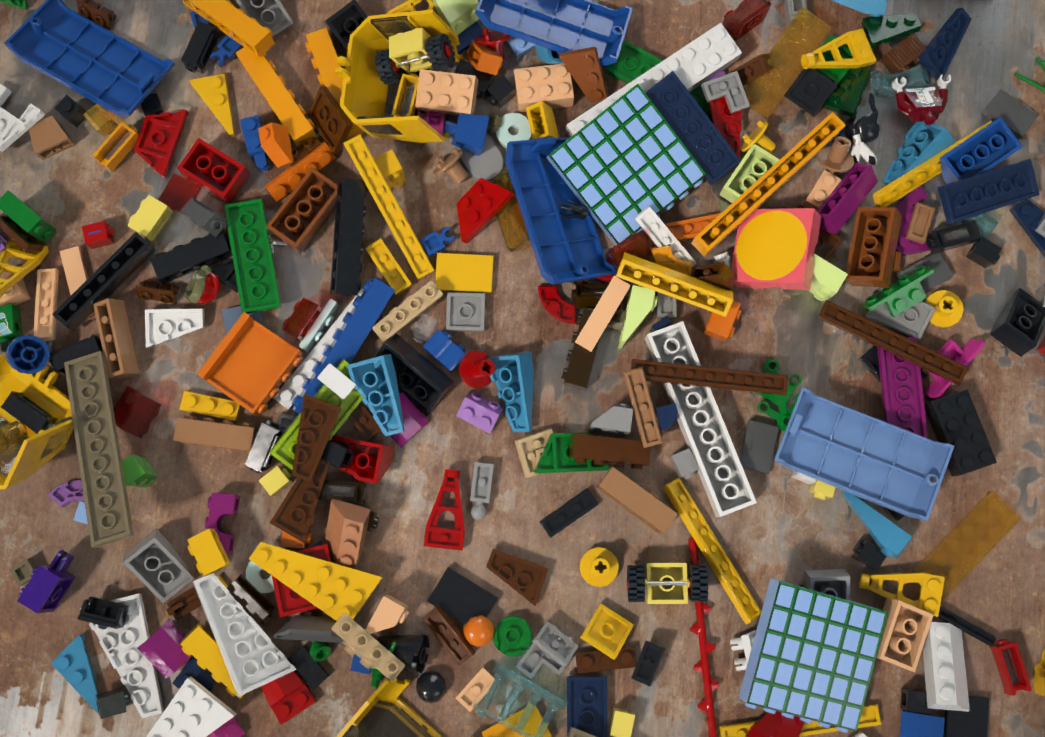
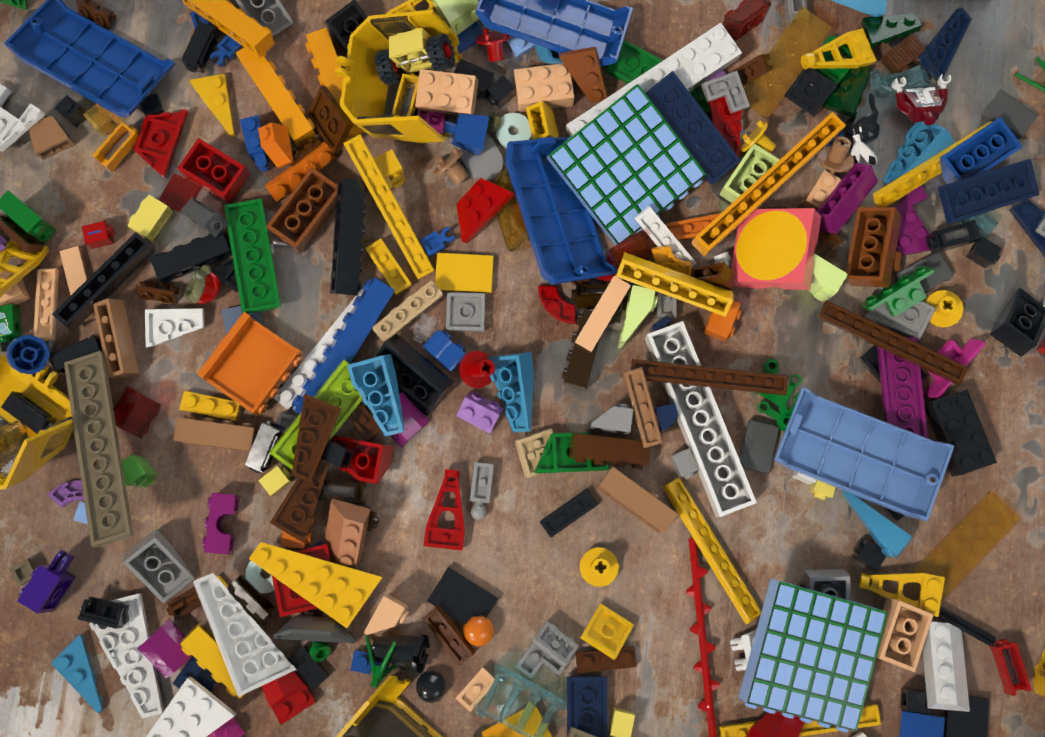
(111, 703): pearl dark grey brick -> none
(208, 552): yellow brick -> none
(301, 319): clear red slope -> none
(316, 331): light aqua plate -> none
(336, 381): white sticker -> none
(367, 648): tan bracket -> none
(484, 58): orange slope -> none
(513, 636): green tile -> none
(518, 573): reddish brown wing -> none
(579, 211): black piece -> none
(648, 663): black hinge -> none
(667, 583): brick -> none
(920, 223): medium nougat tile -> none

